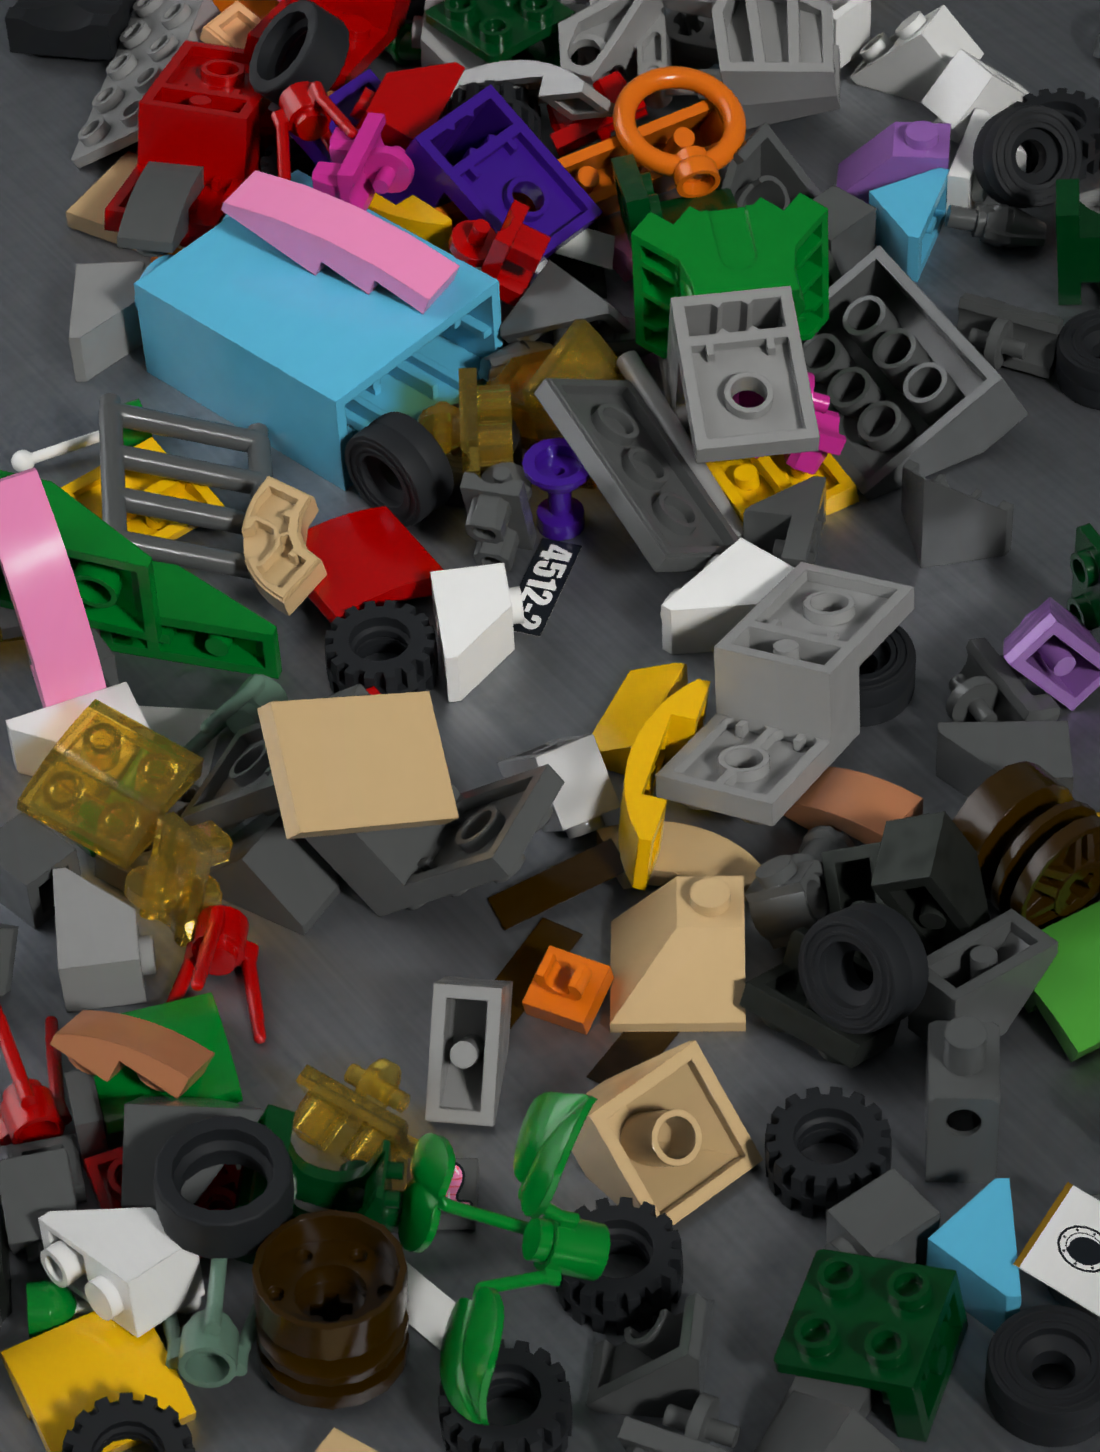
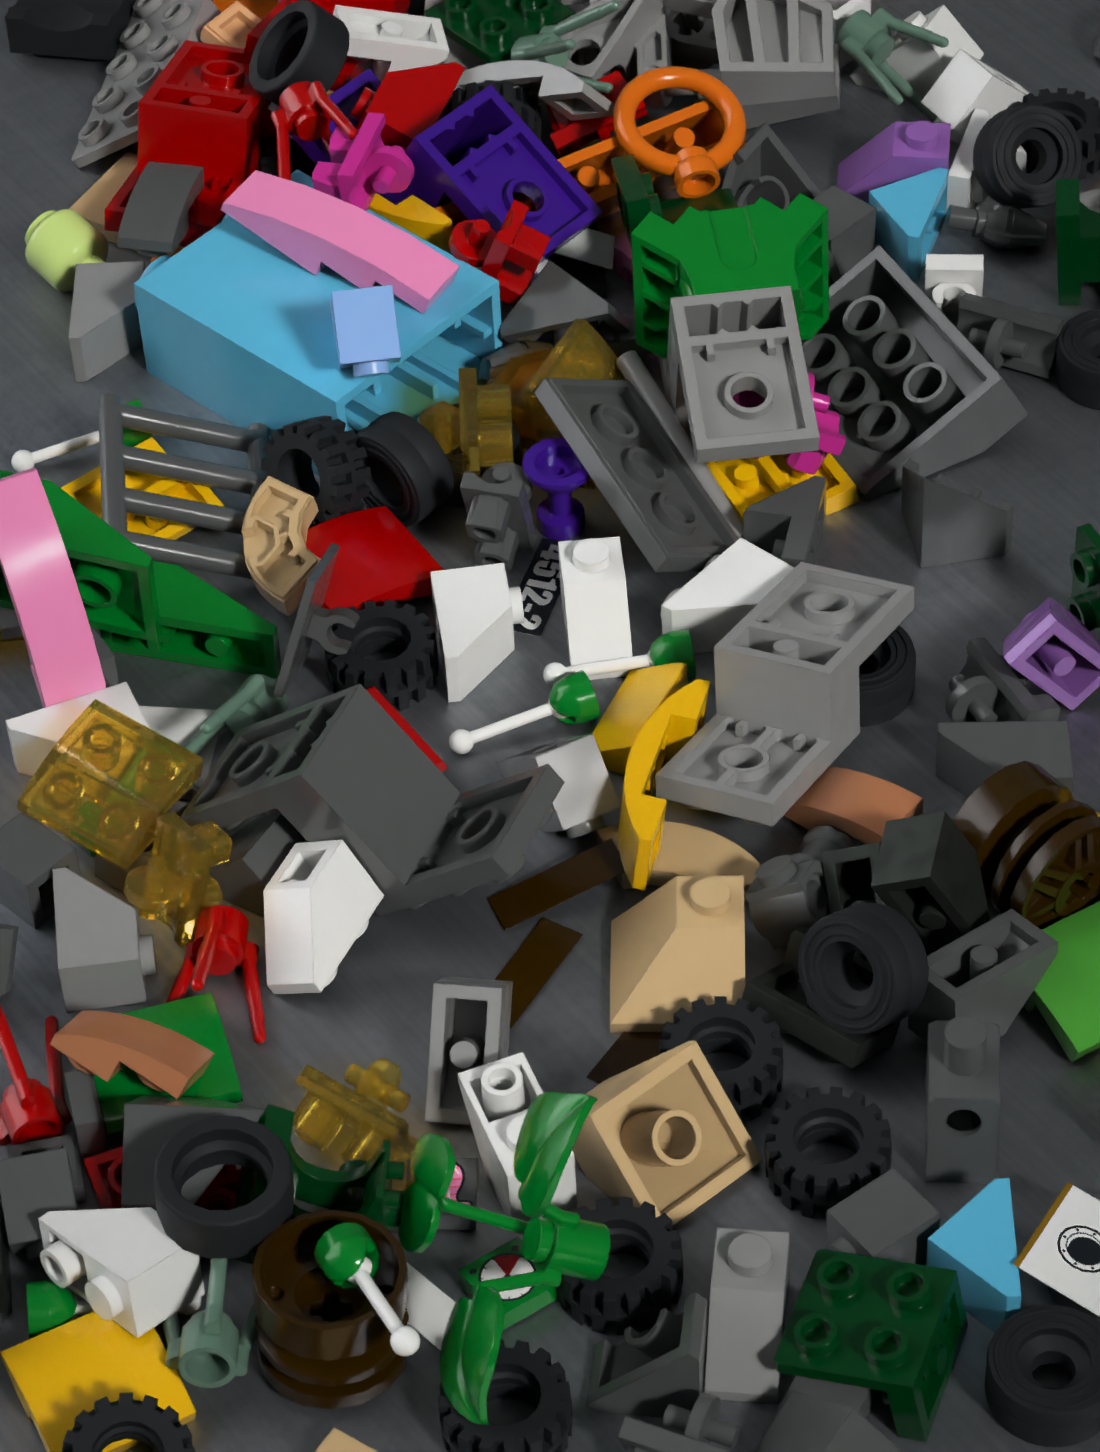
(61, 241): none -> yellowish green head
(314, 915): none -> white slope
(315, 622): none -> dark grey piece
(335, 457): none -> black tyre
(350, 1261): none -> hinge
(357, 764): tan tile -> none
(365, 329): none -> light blue slope
(393, 39): none -> white slope
(496, 1106): none -> white slope
(505, 1262): none -> tile
(551, 49): none -> sand green plant
(567, 990): orange tile -> none
(569, 701): none -> hinge
(595, 602): none -> white slope
(666, 649): none -> hinge
(739, 1032): none -> black tyre
(747, 1314): none -> light grey slope
(870, 44): none -> sand green plant
(951, 277): none -> white tile

